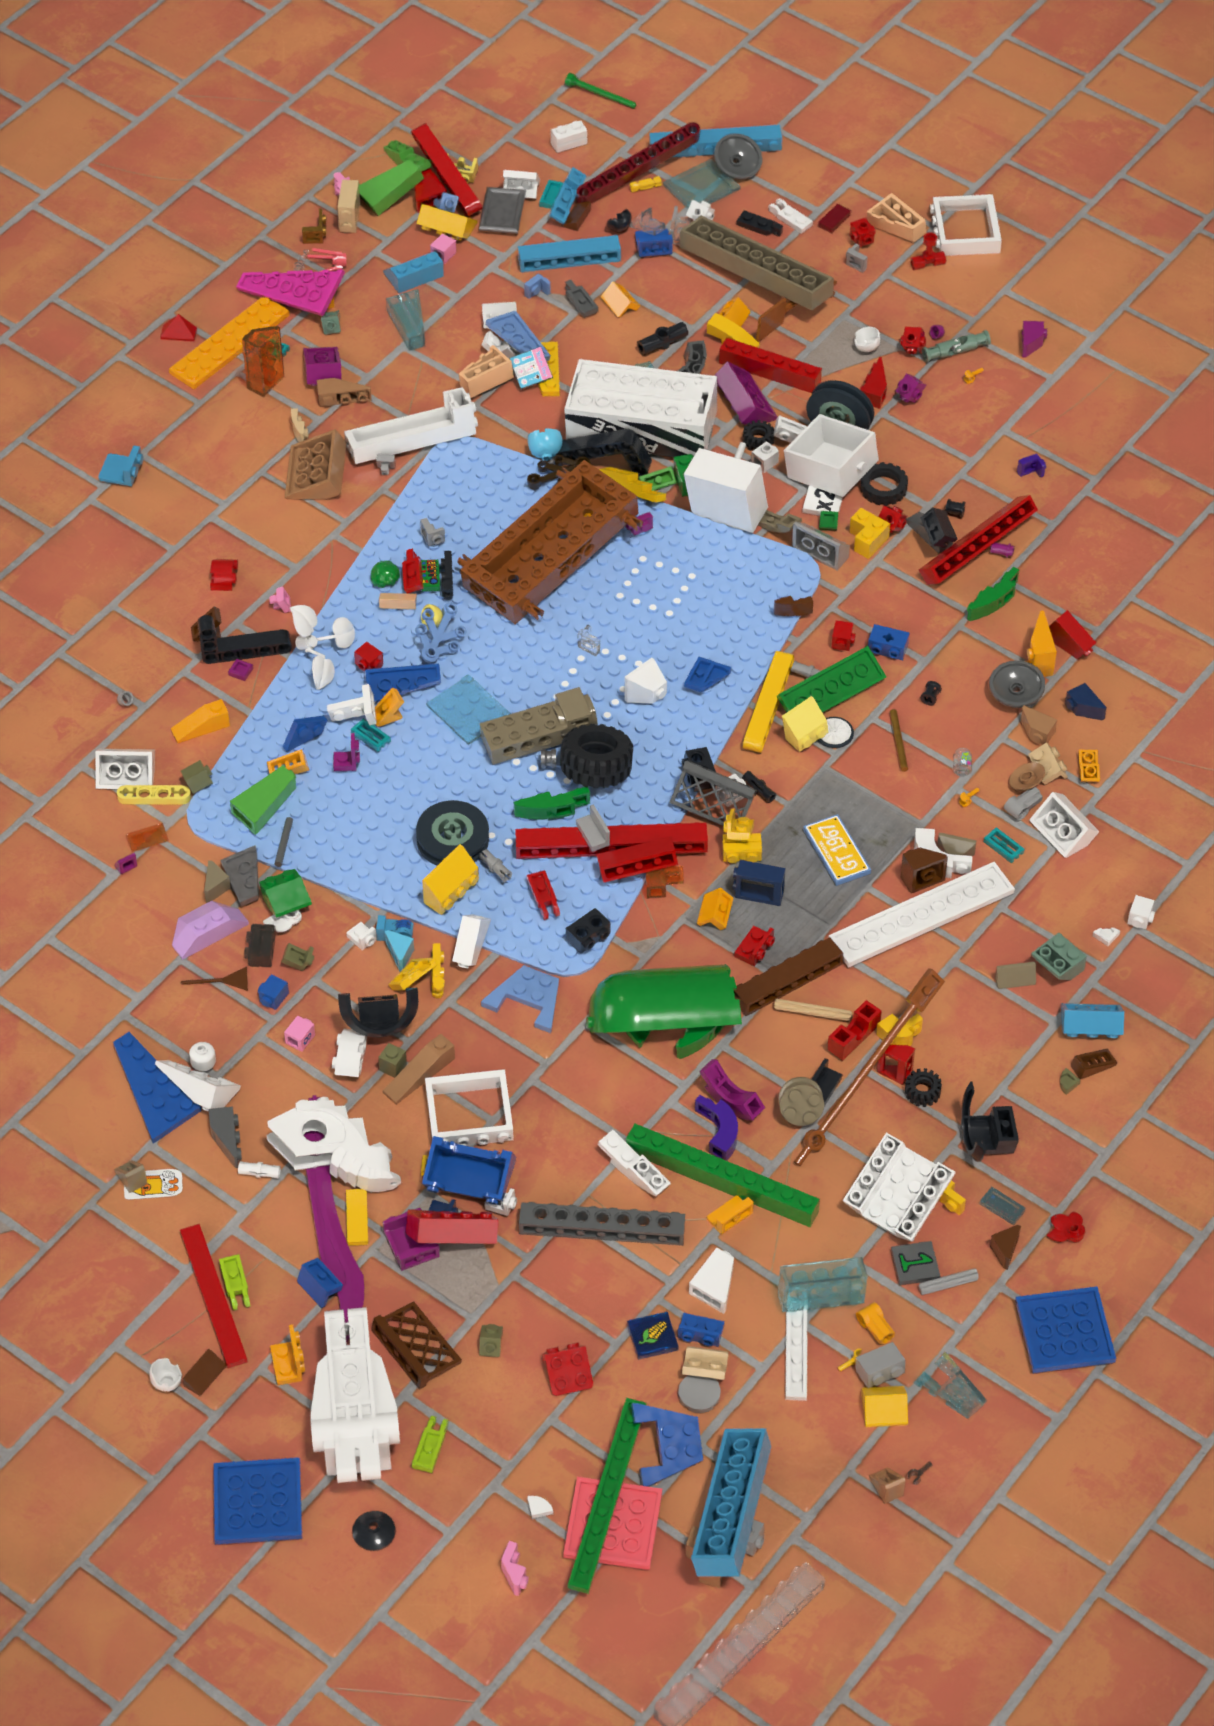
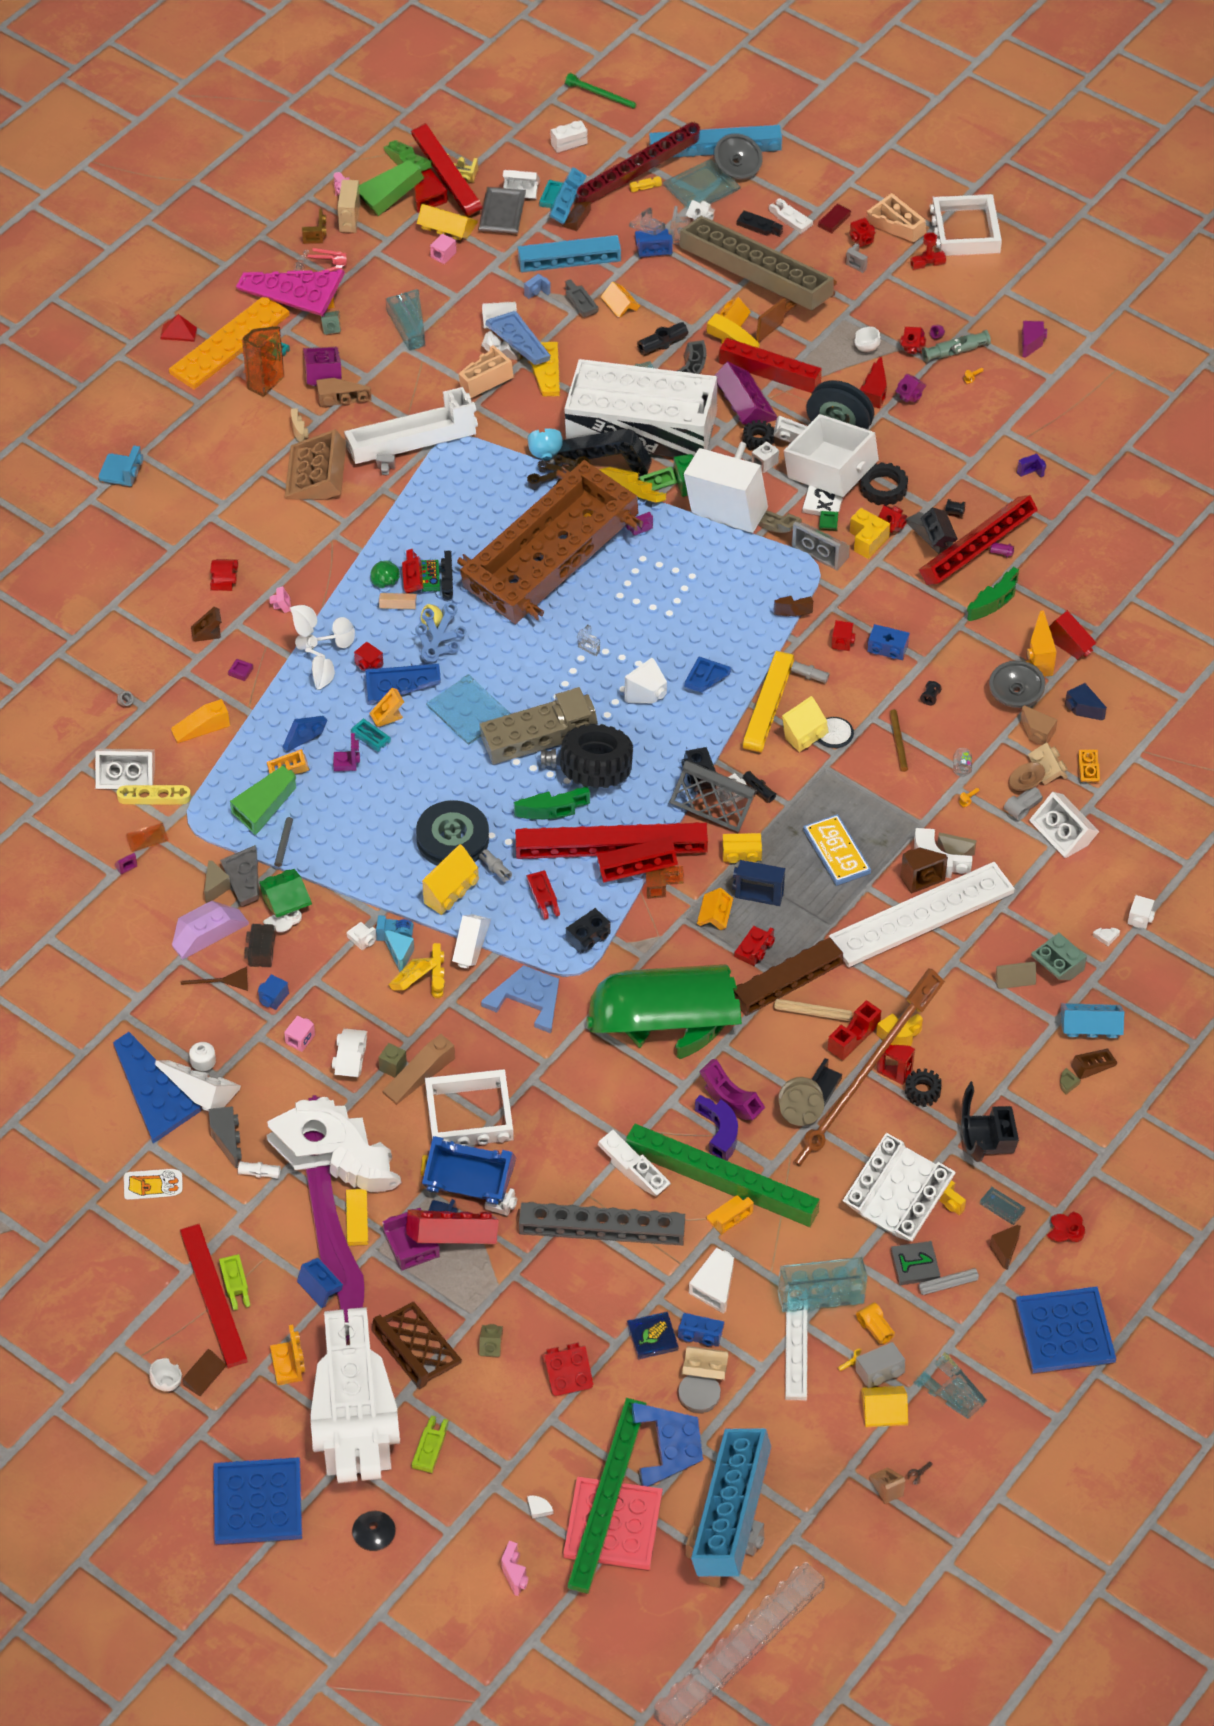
(132, 1175): dark tan slope -> none
(197, 776): olive brick -> none
(240, 646): black beam -> none
(297, 957): olive bracket -> none
(355, 707): white bracket -> none
(379, 1013): black piece -> none
(415, 272): dark azure slope -> none
(430, 534): light grey bracket -> none
(447, 202): medium blue bracket -> none
(531, 368): piece -> none
(594, 830): light grey panel -> none
(621, 222): black hair -> none
(738, 828): yellow bracket -> none
(836, 682): green plate -> none
(1001, 847): teal tile -> none

